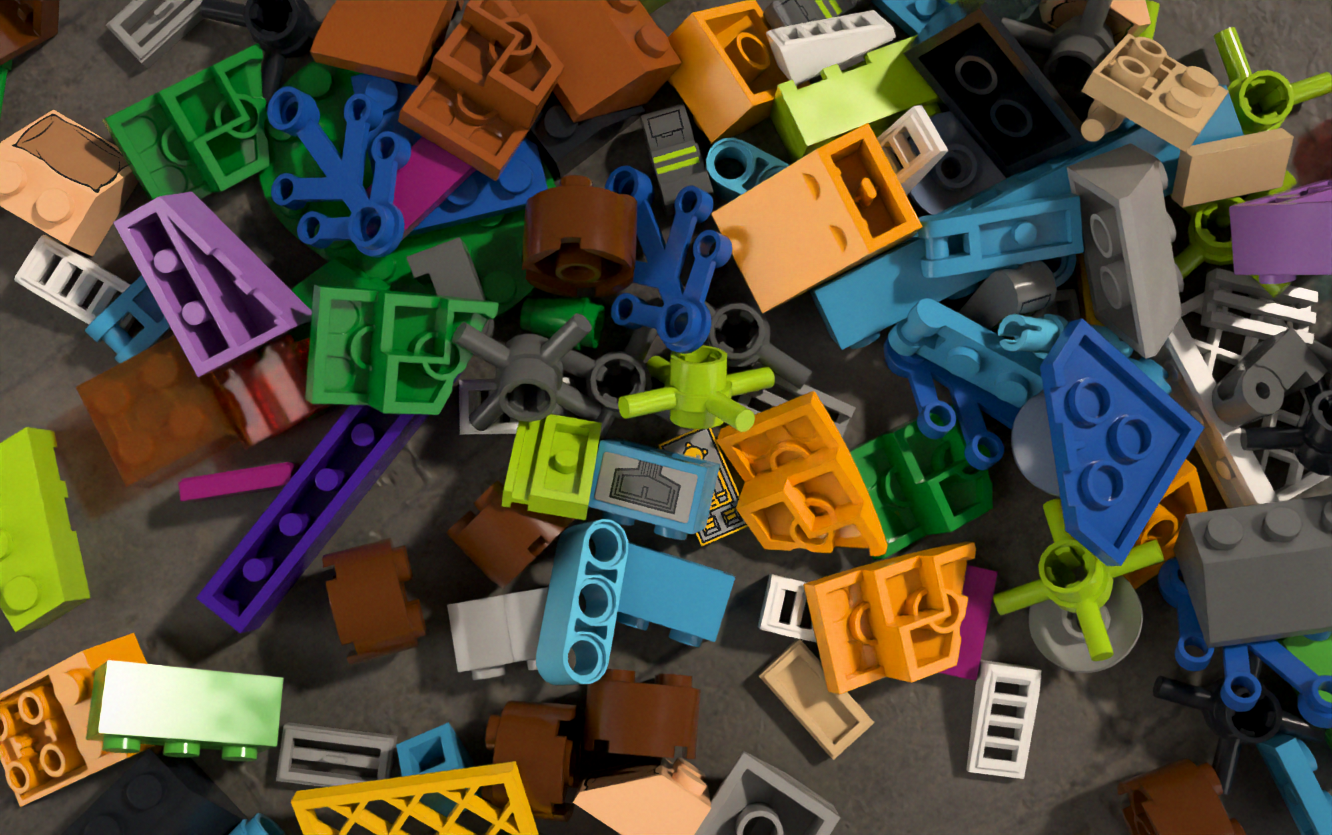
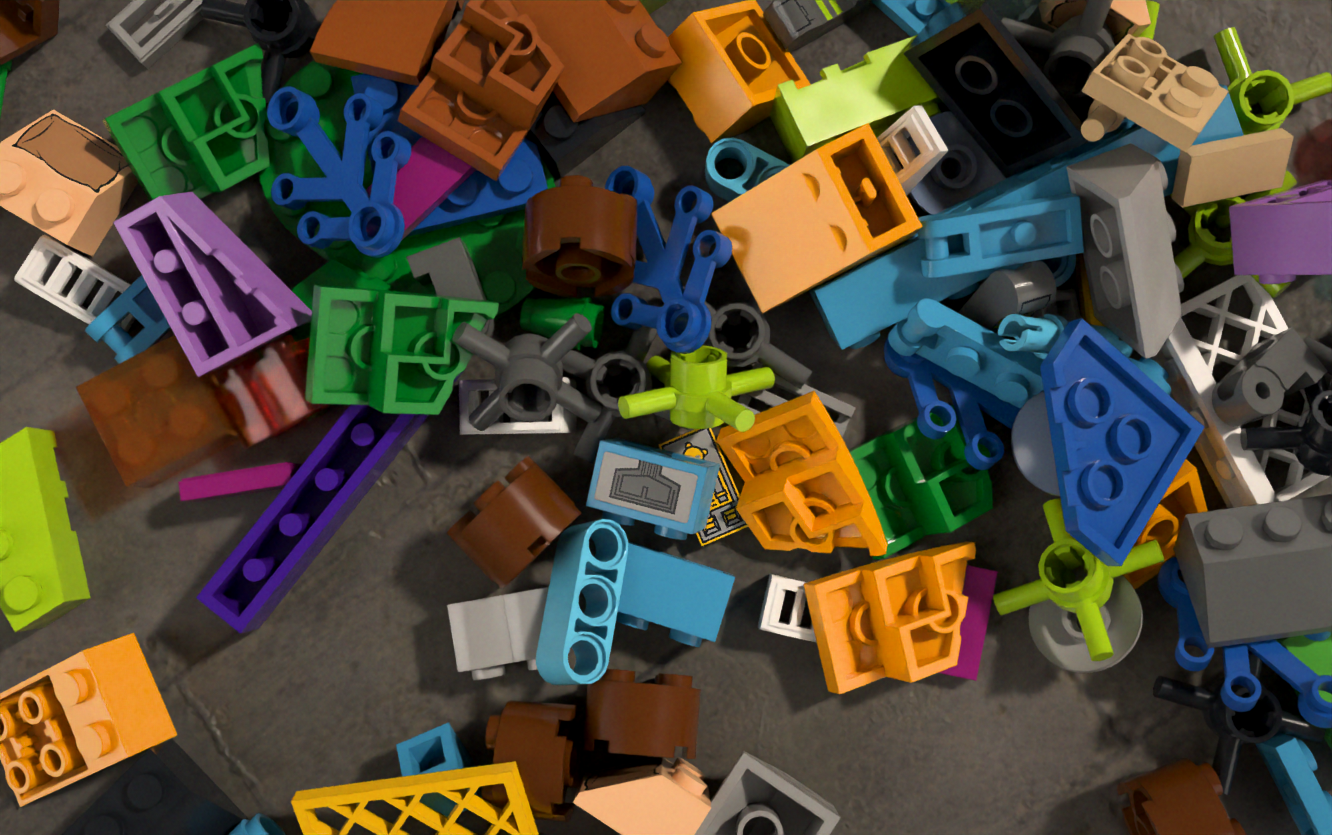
(184, 710): brick -> none
(289, 751): light grey tile -> none
(372, 600): reddish brown brick -> none
(553, 466): lime plate -> none
(674, 155): dark grey leg -> none
(801, 686): tan tile -> none
(814, 45): white slope -> none
(1026, 702): white slope -> none
(1300, 315): light grey tile -> none

